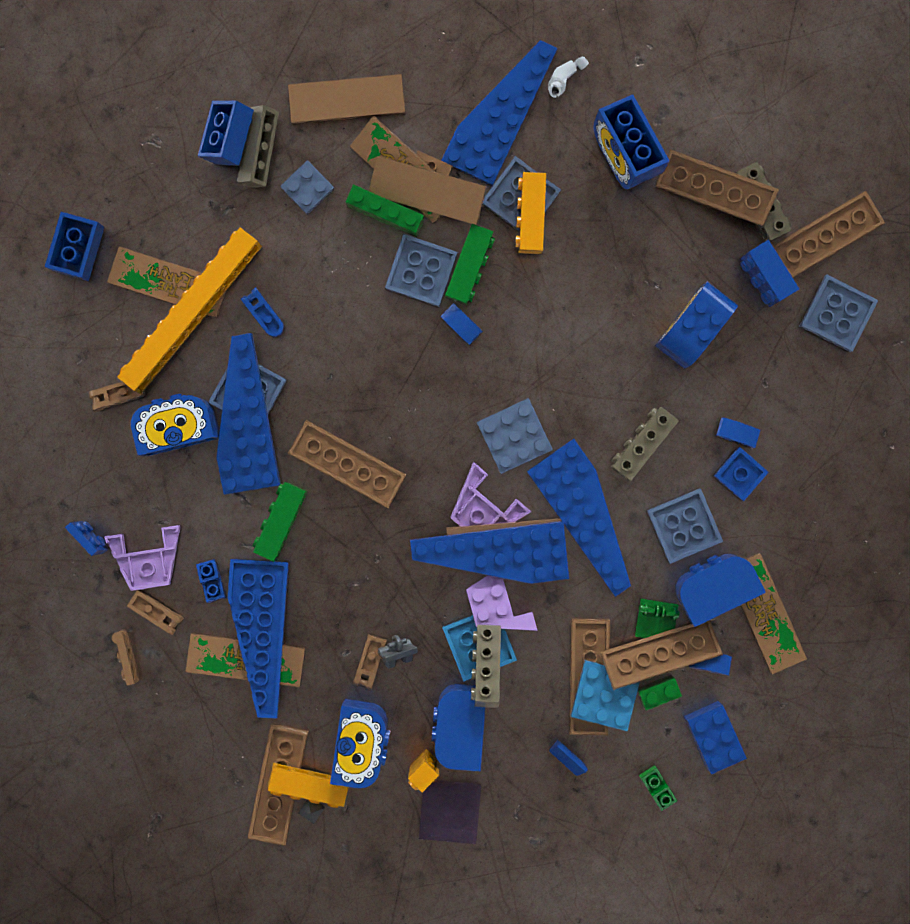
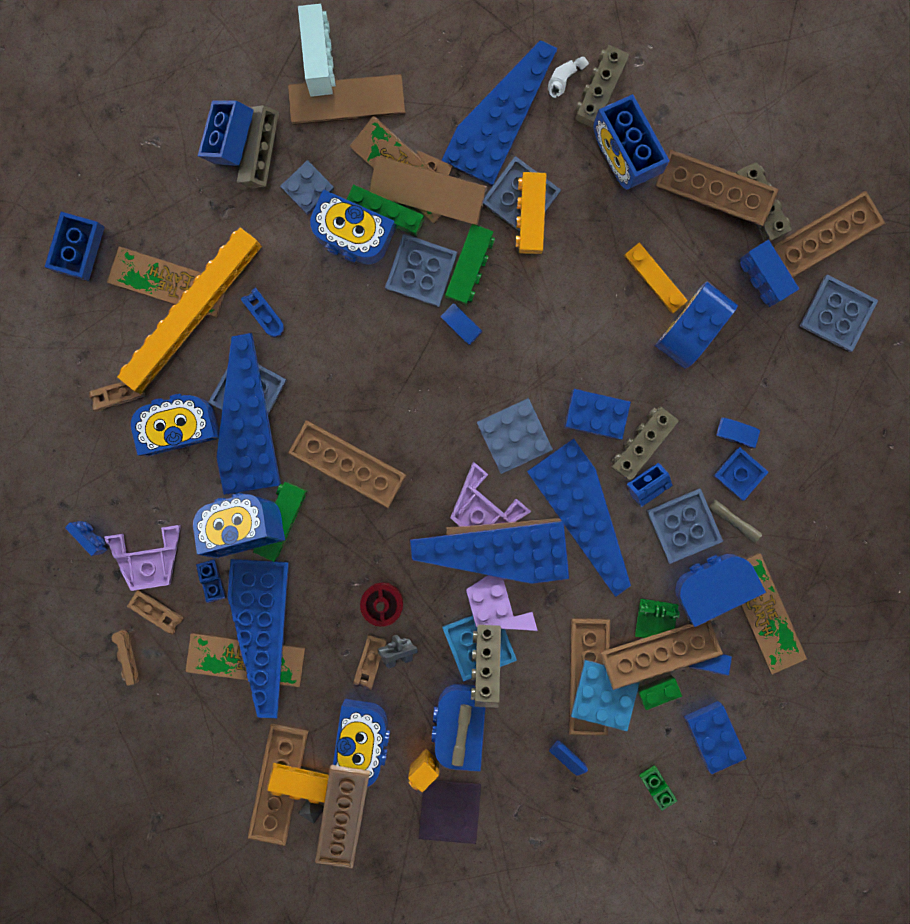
(236, 525): none -> brick
(316, 50): none -> light aqua brick
(342, 816): none -> medium nougat tile
(351, 229): none -> brick
(381, 604): none -> dark red wheel
(463, 723): none -> dark tan piece
(597, 414): none -> blue brick
(602, 85): none -> dark tan brick
(649, 484): none -> blue brick
(655, 278): none -> light orange plate
(745, 528): none -> dark tan piece

